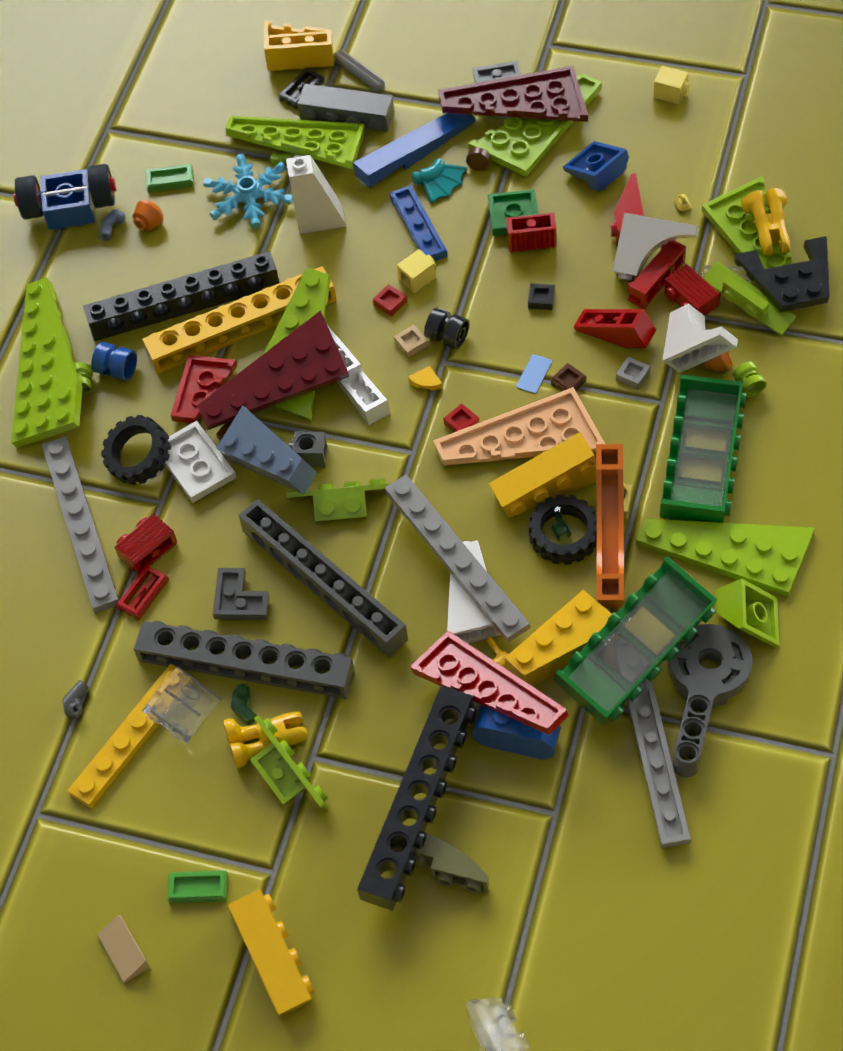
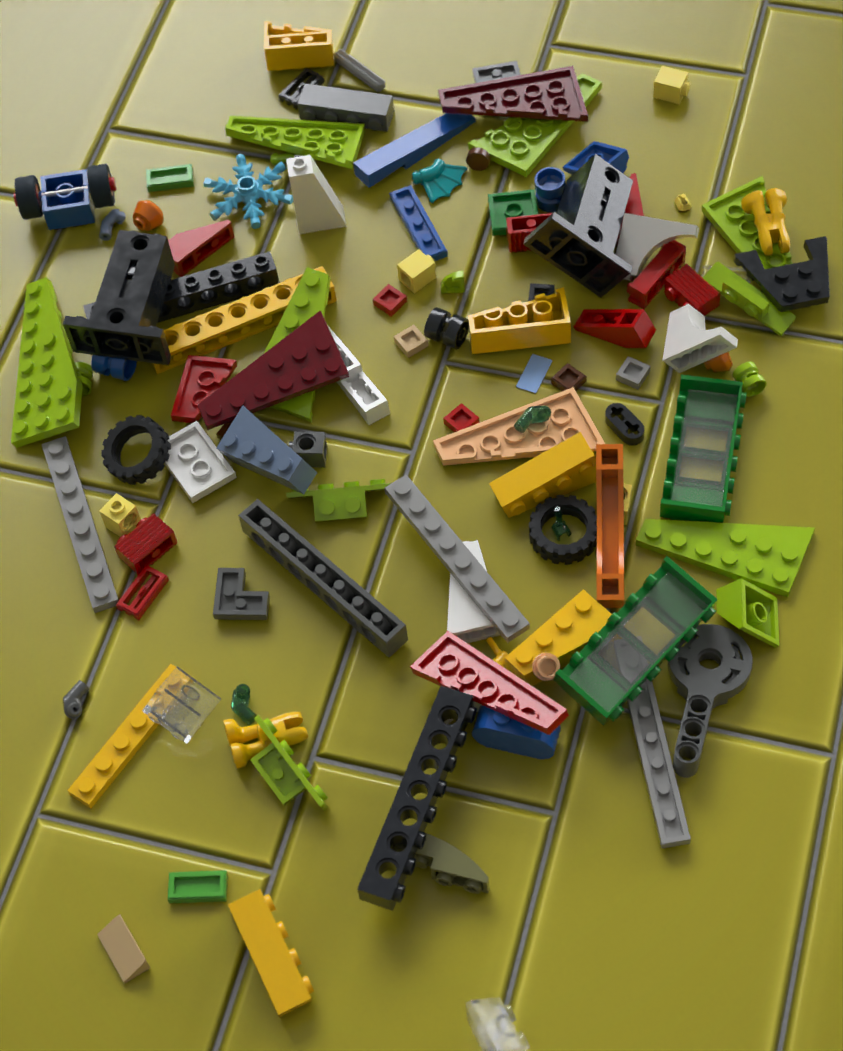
(120, 515): none -> light yellow brick
(128, 303): none -> black brick
(198, 244): none -> red slope
(334, 683): dark grey brick -> none
(425, 379): yellow tile -> none
(453, 283): none -> lime tile
(522, 325): none -> yellow wedge
(532, 415): none -> clear green arm
(545, 666): none -> light nougat plate
(549, 188): none -> blue wheel
(586, 227): none -> black brick
(627, 421): none -> black beam

